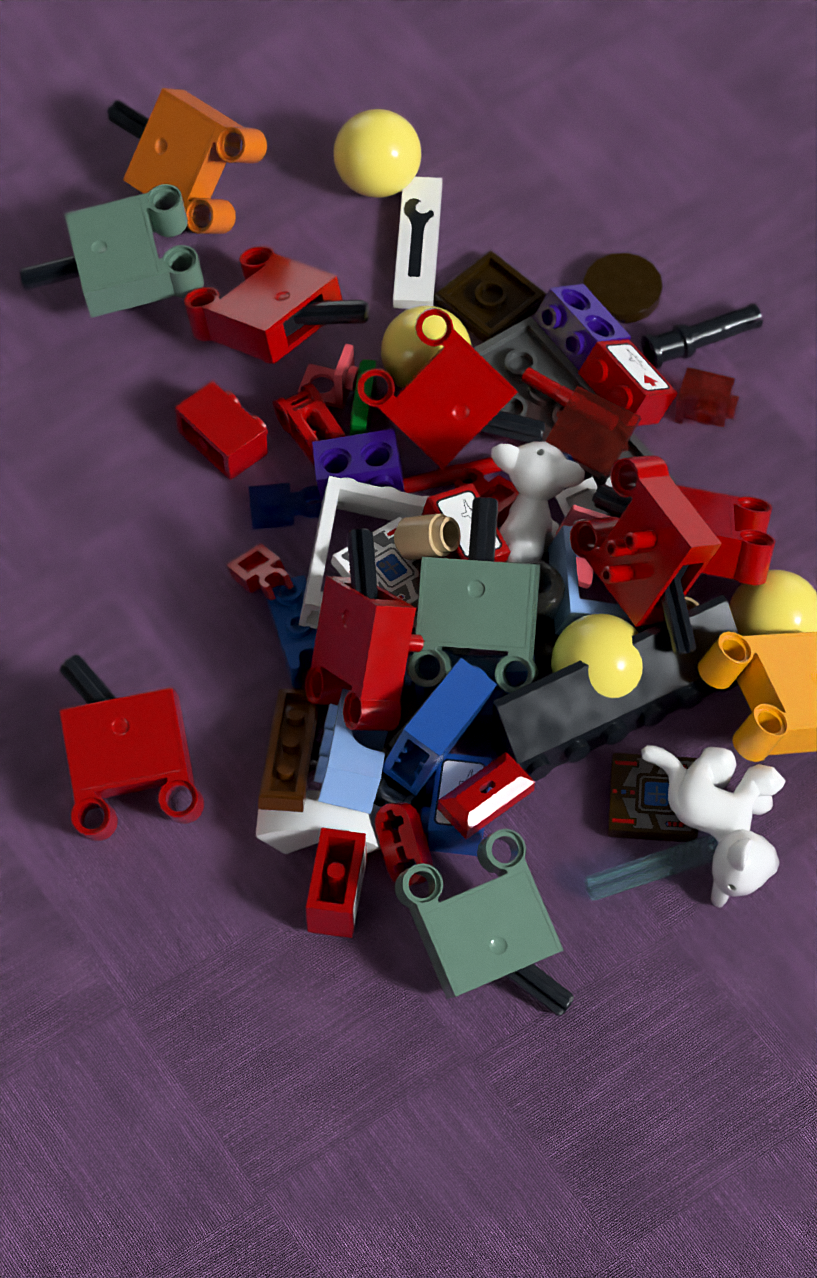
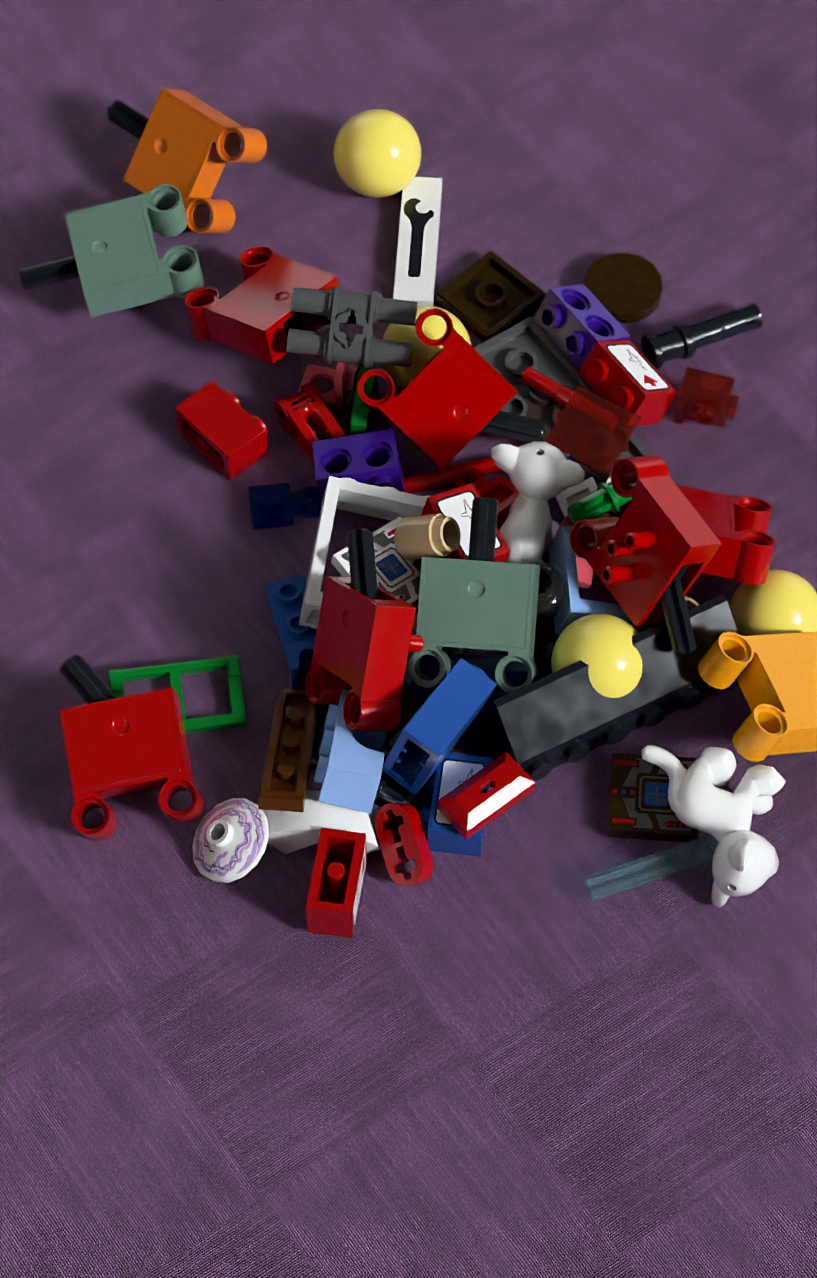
(174, 670): none -> green window
(230, 840): none -> dish
(259, 570): red plate -> none
(335, 344): none -> dark grey pin
(489, 928): sand green piece -> none
(597, 504): none -> green axle

